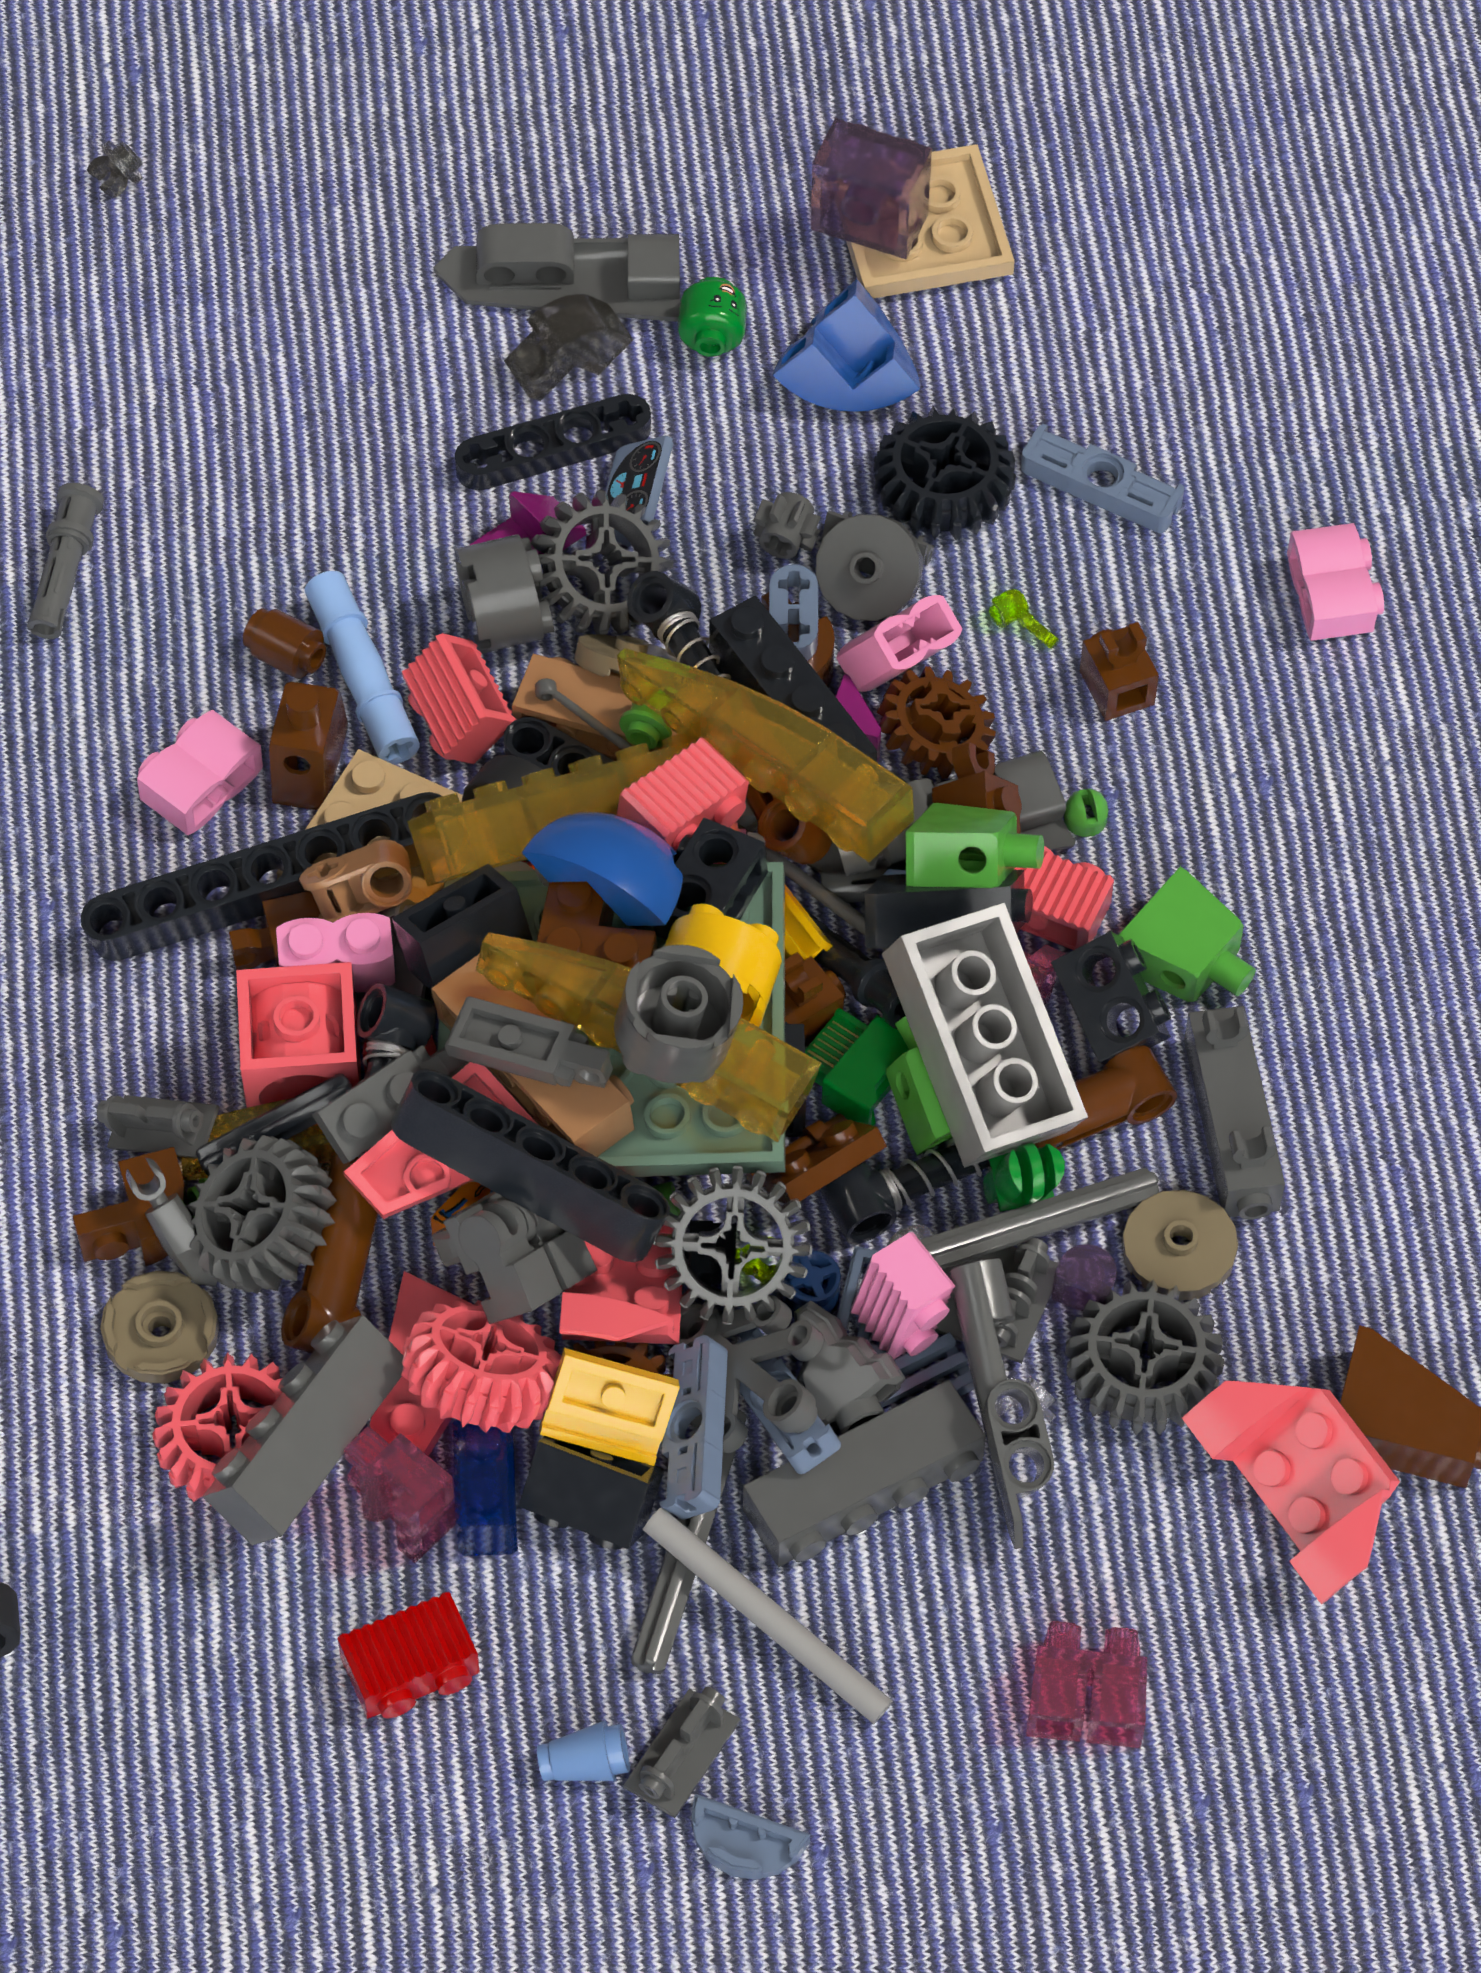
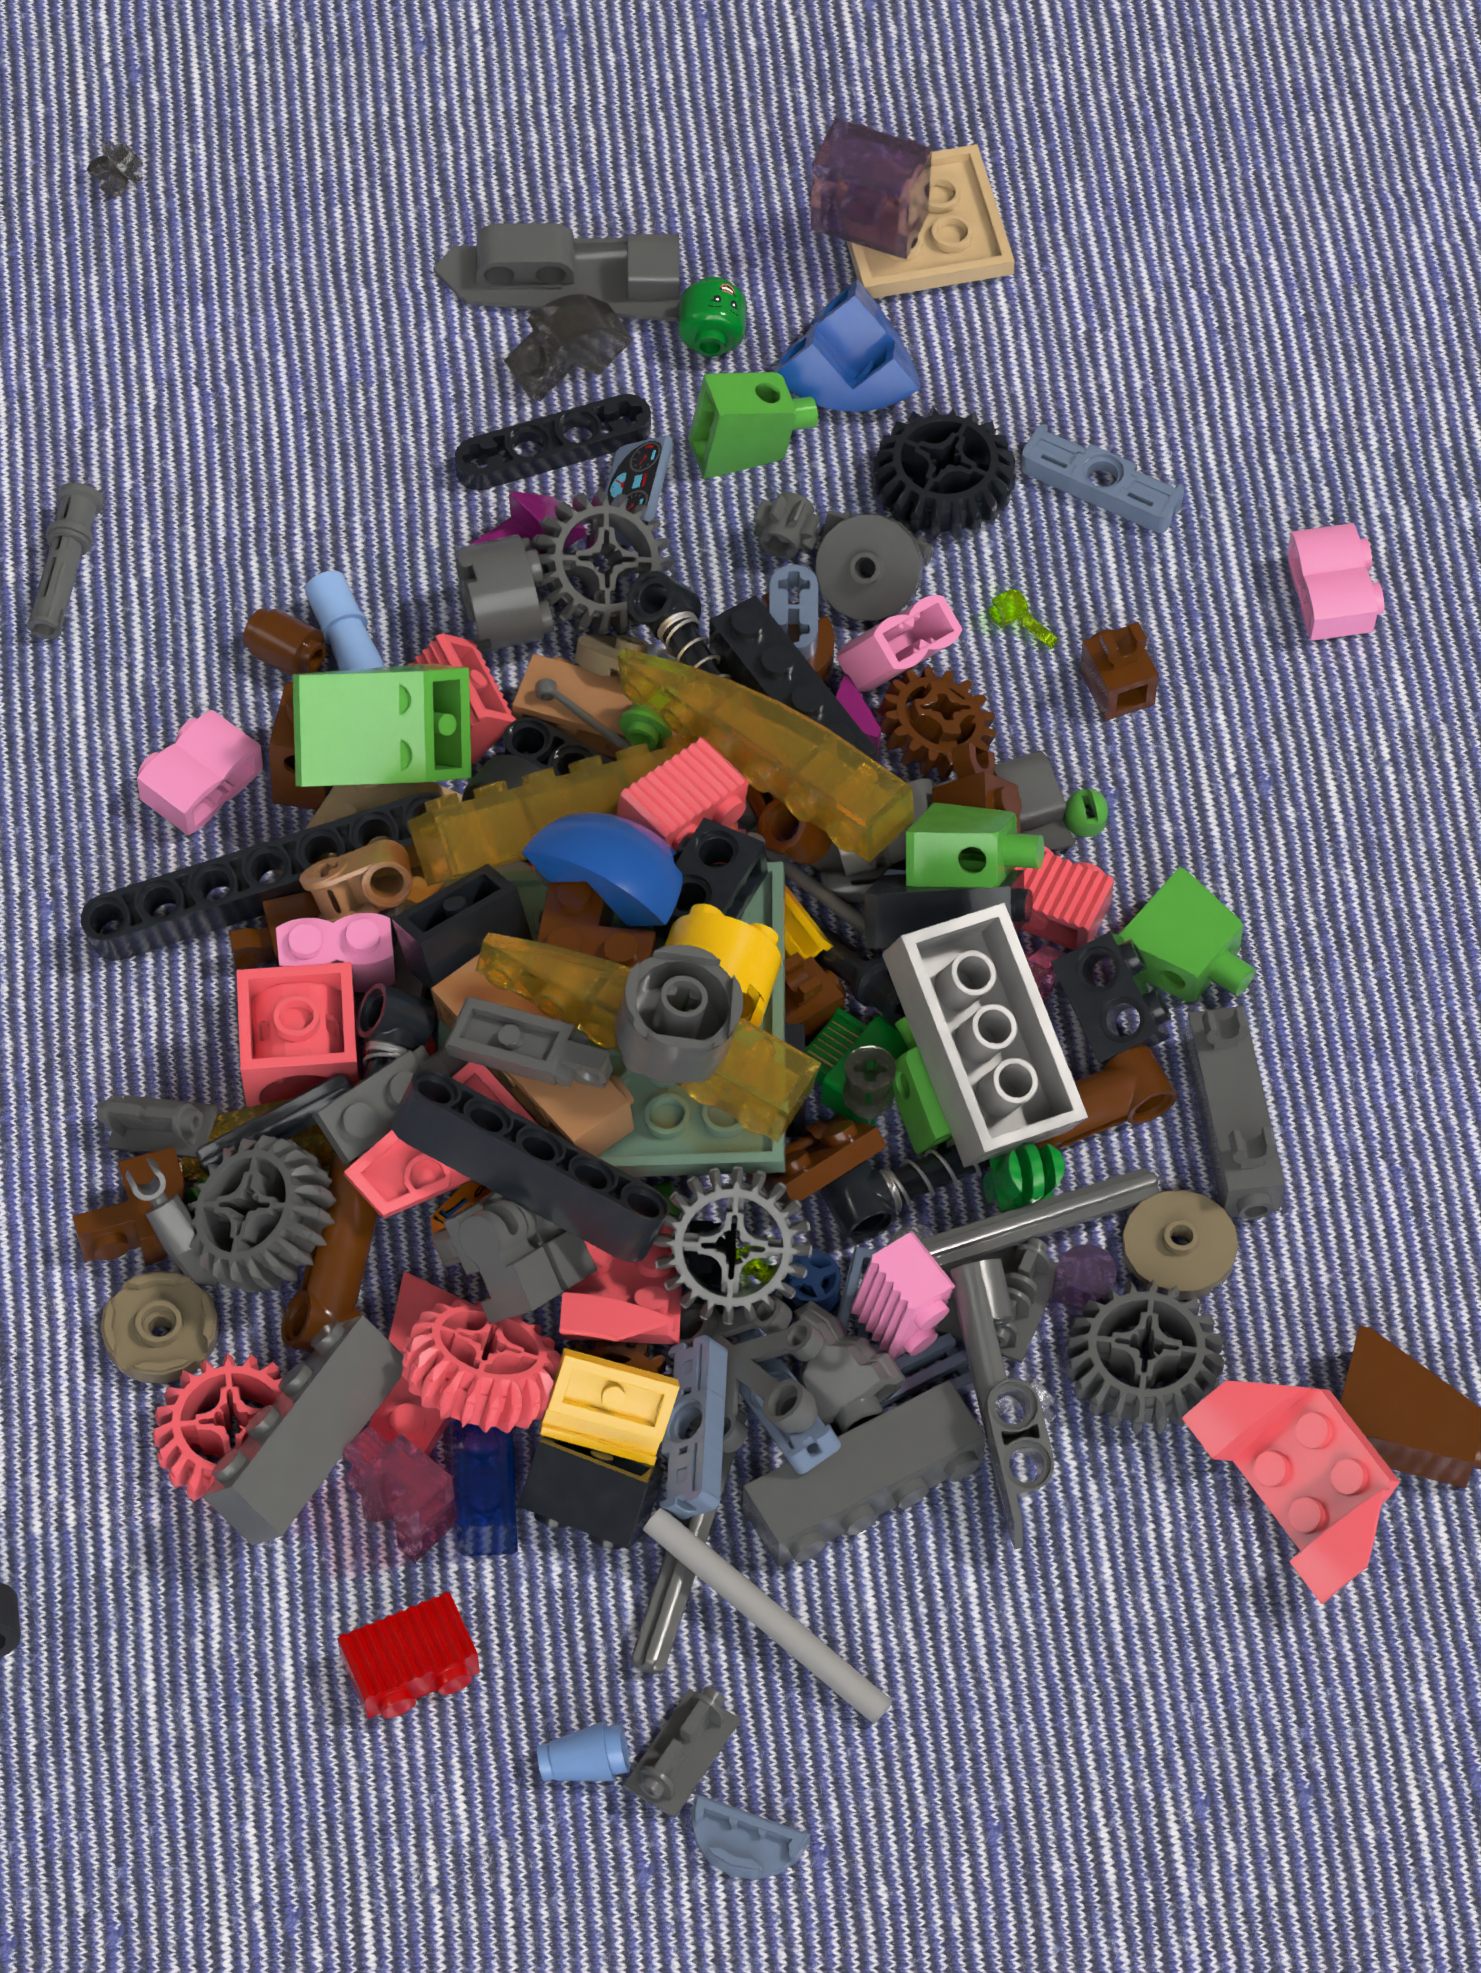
(382, 725): none -> slope
(745, 421): none -> bright green torso
(864, 1081): none -> clear smoke bush
(1115, 1680): clear pink hips -> none

